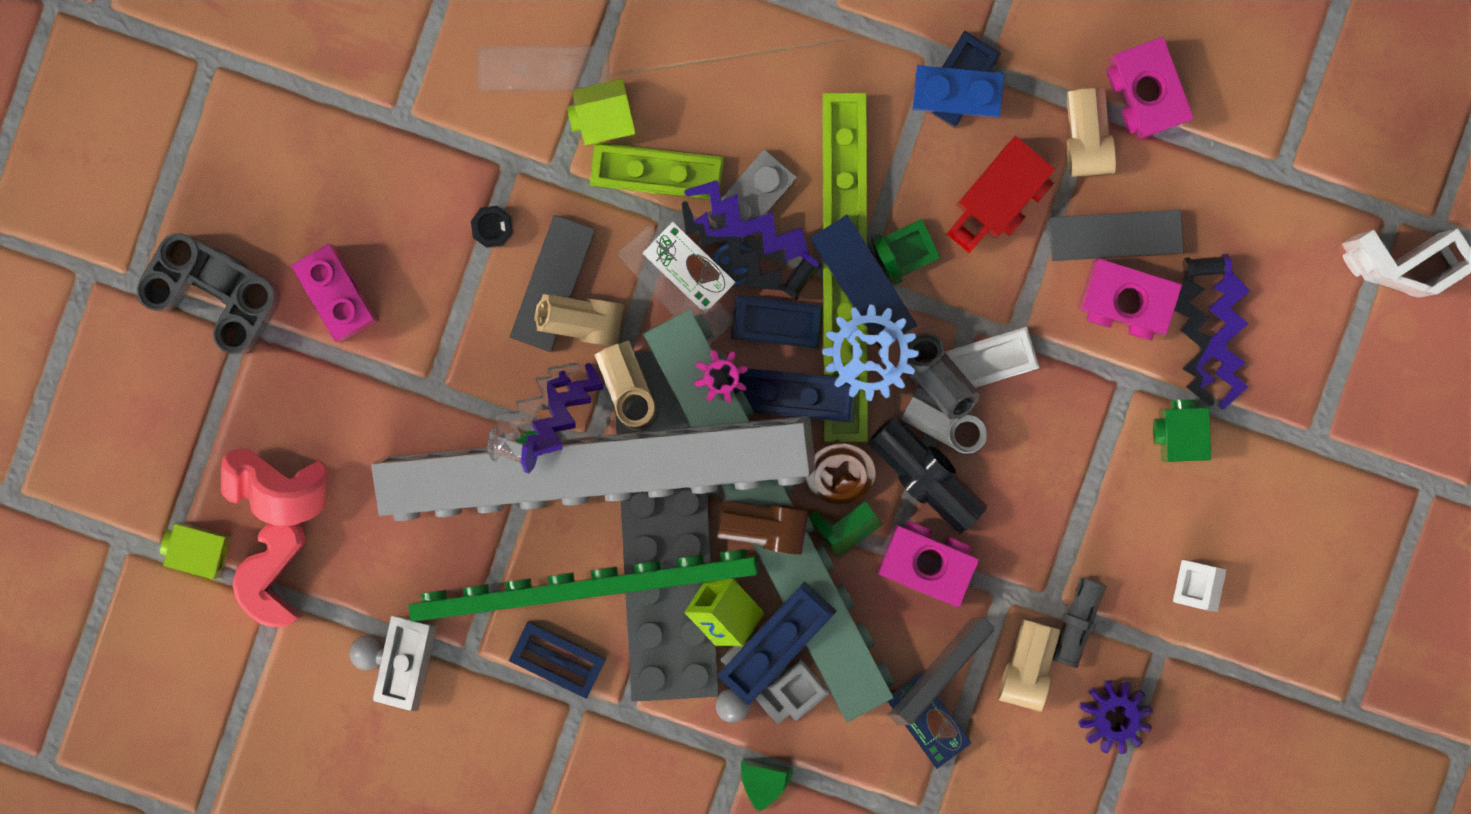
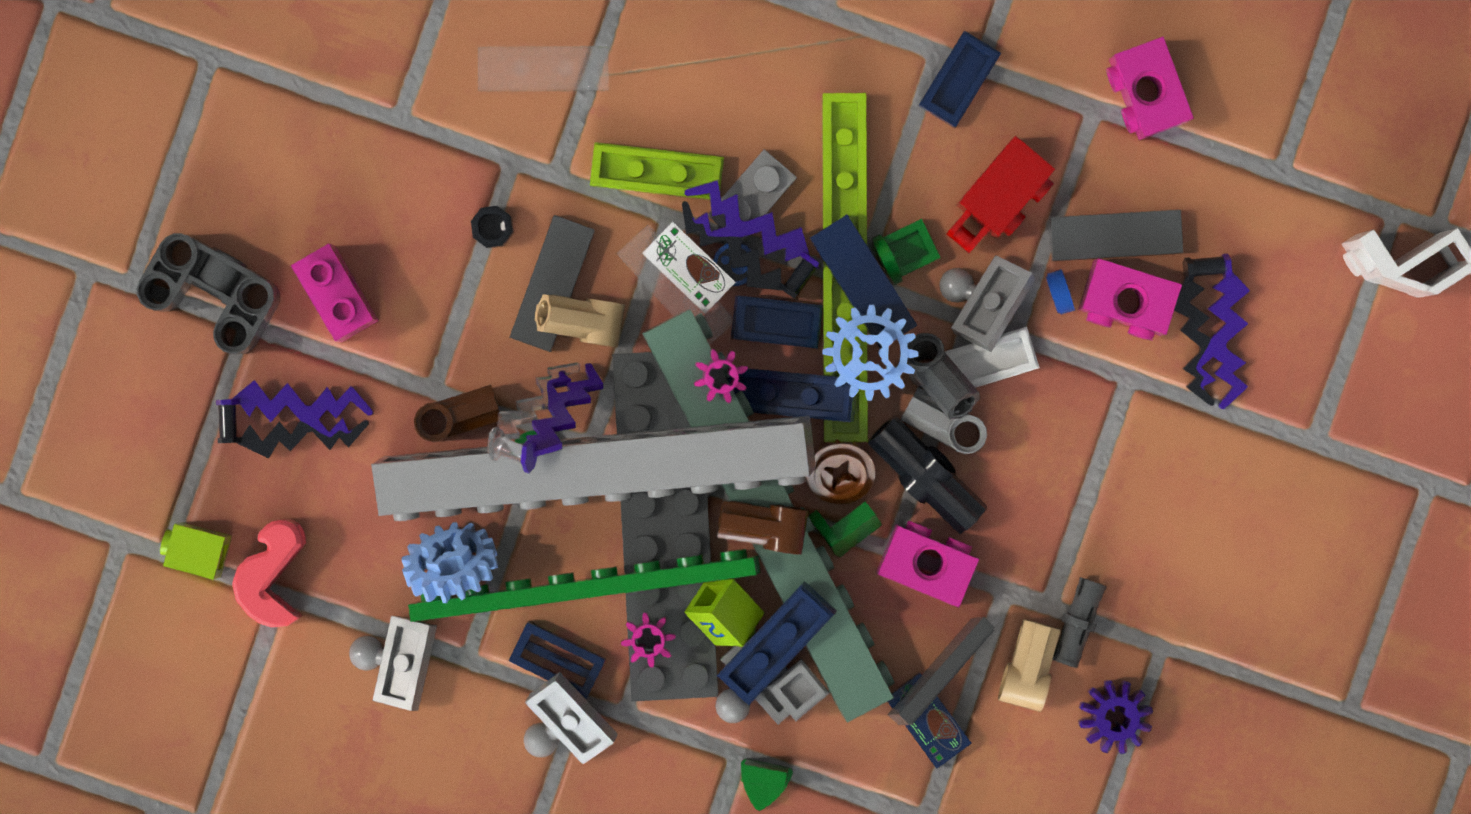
(271, 493): coral animal -> none
(308, 415): none -> piece
(449, 562): none -> light blue gear
(462, 413): none -> reddish brown piece
(567, 718): none -> light grey plate
(601, 112): lime brick -> none
(625, 382): tan piece -> none
(640, 649): none -> dark pink gear
(958, 91): blue plate -> none
(989, 302): none -> light grey plate
(1060, 292): none -> blue tile
(1090, 145): tan piece -> none
(1183, 432): green brick -> none
(1199, 585): white plate -> none

